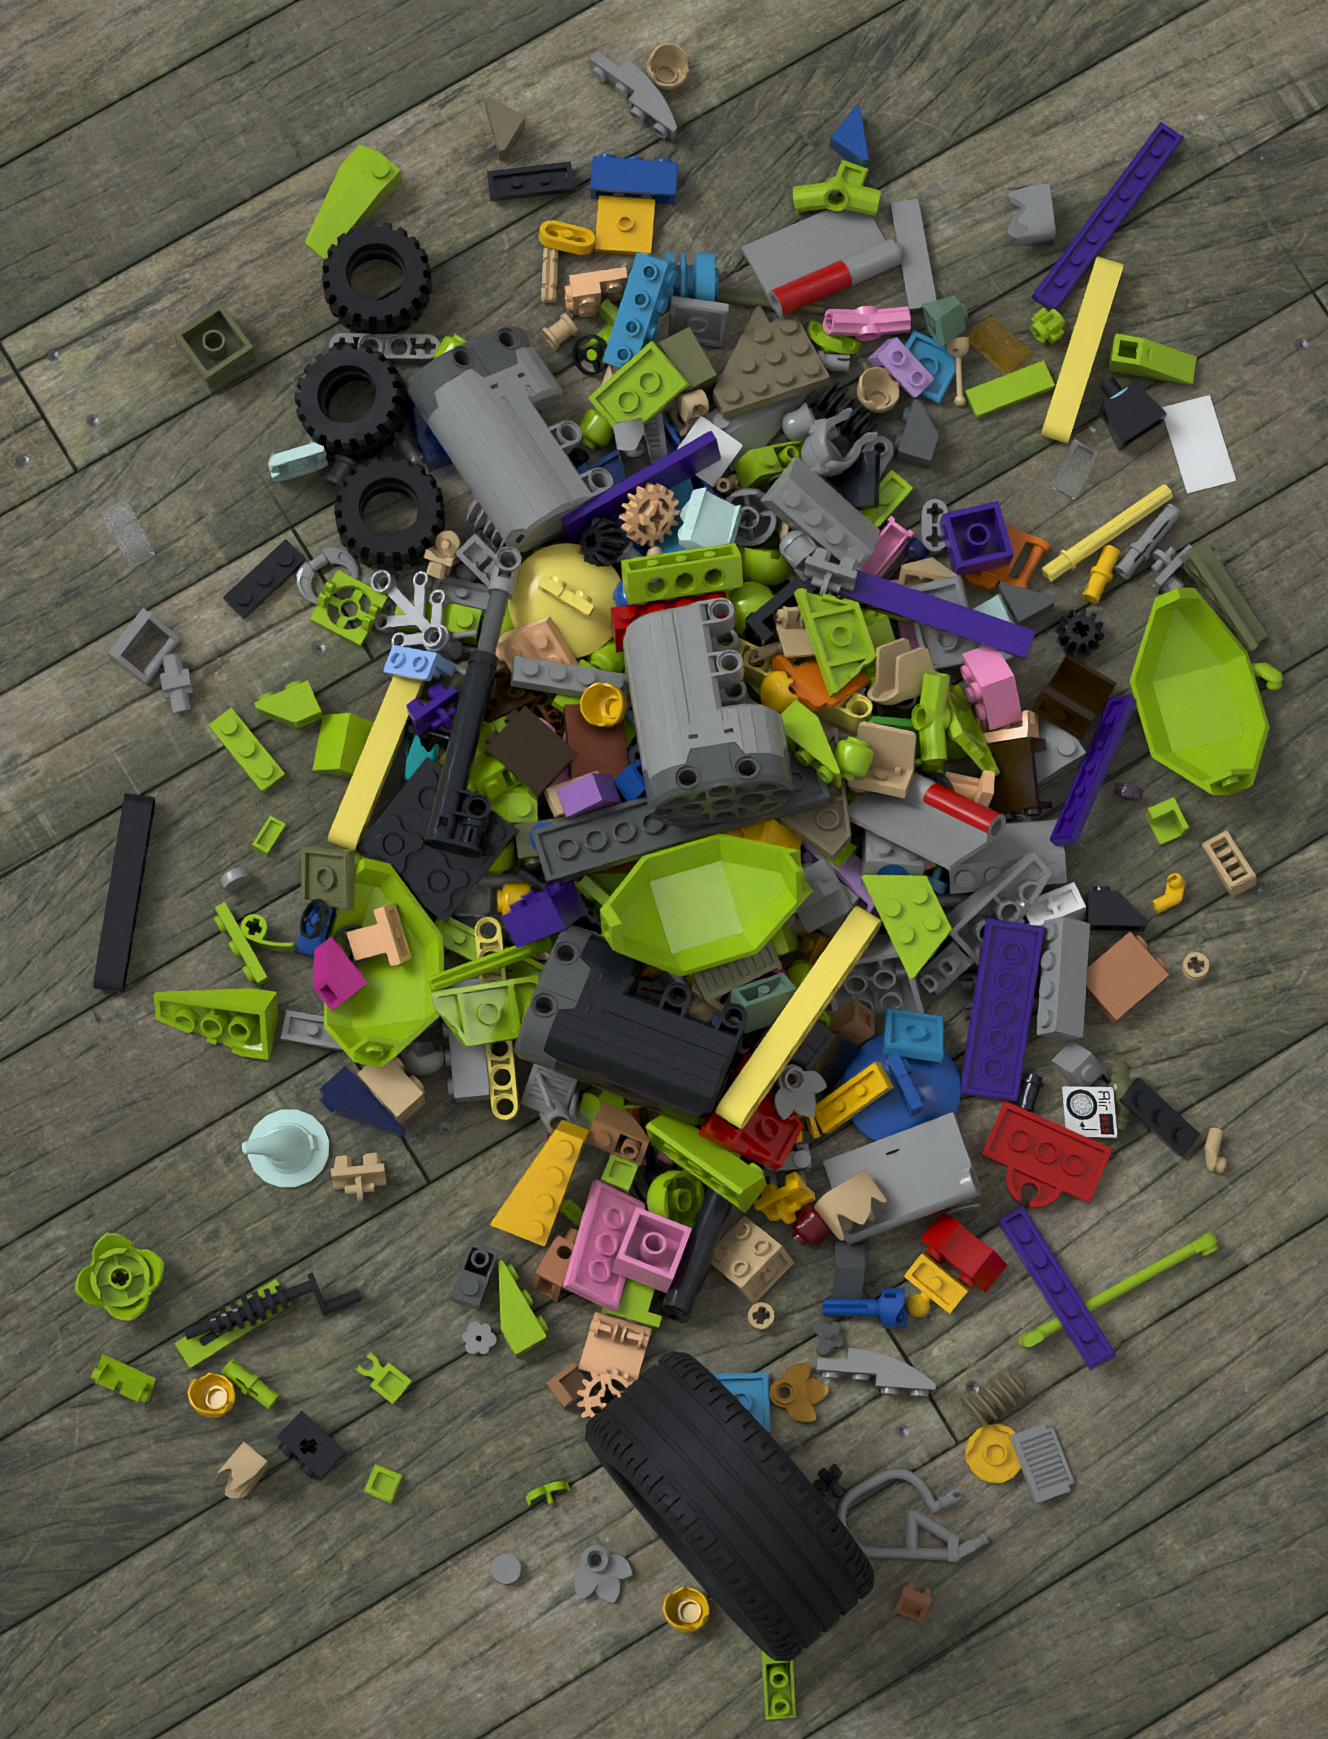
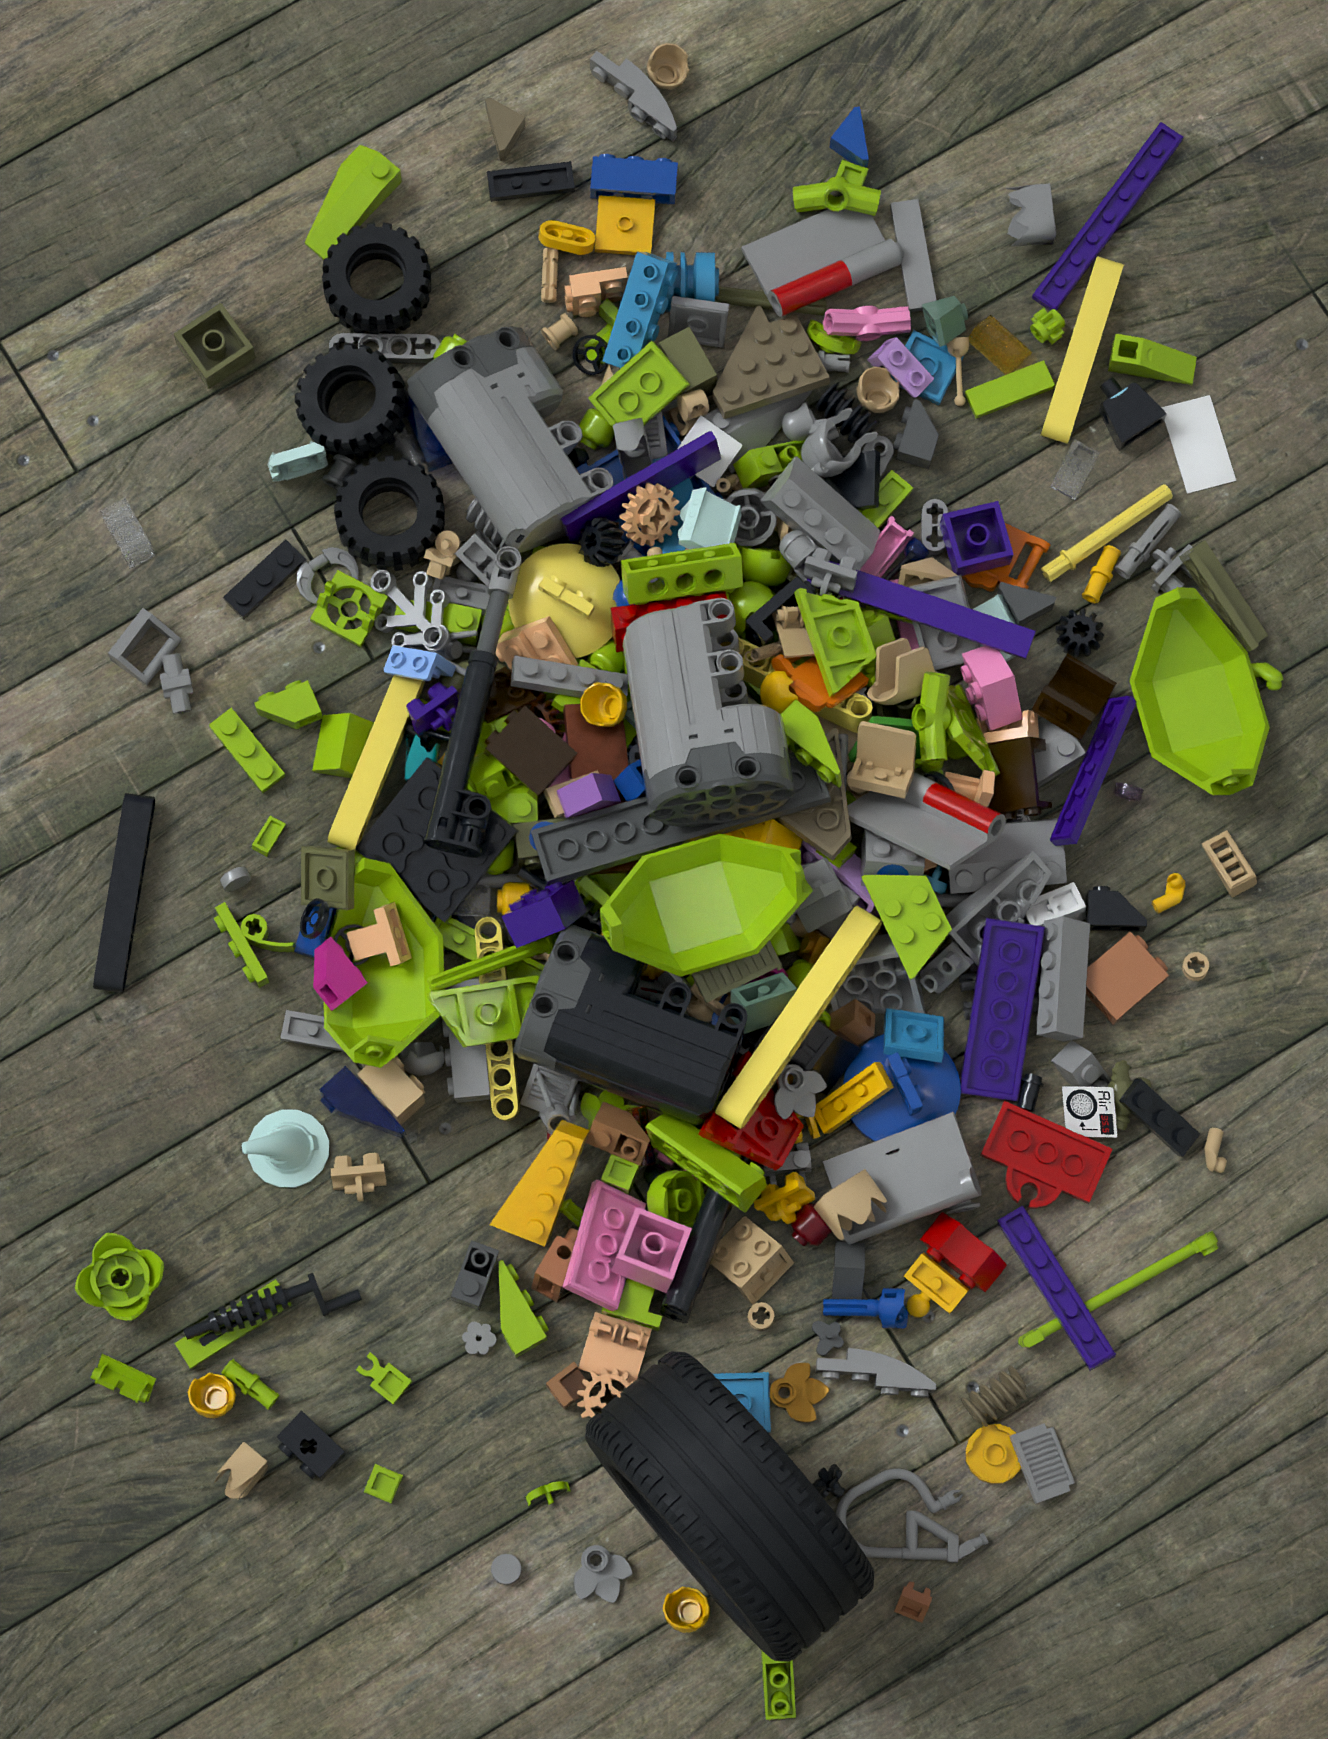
(234, 1017): lime wedge -> none
(853, 757): lime head -> none
(1166, 821): lime panel -> none

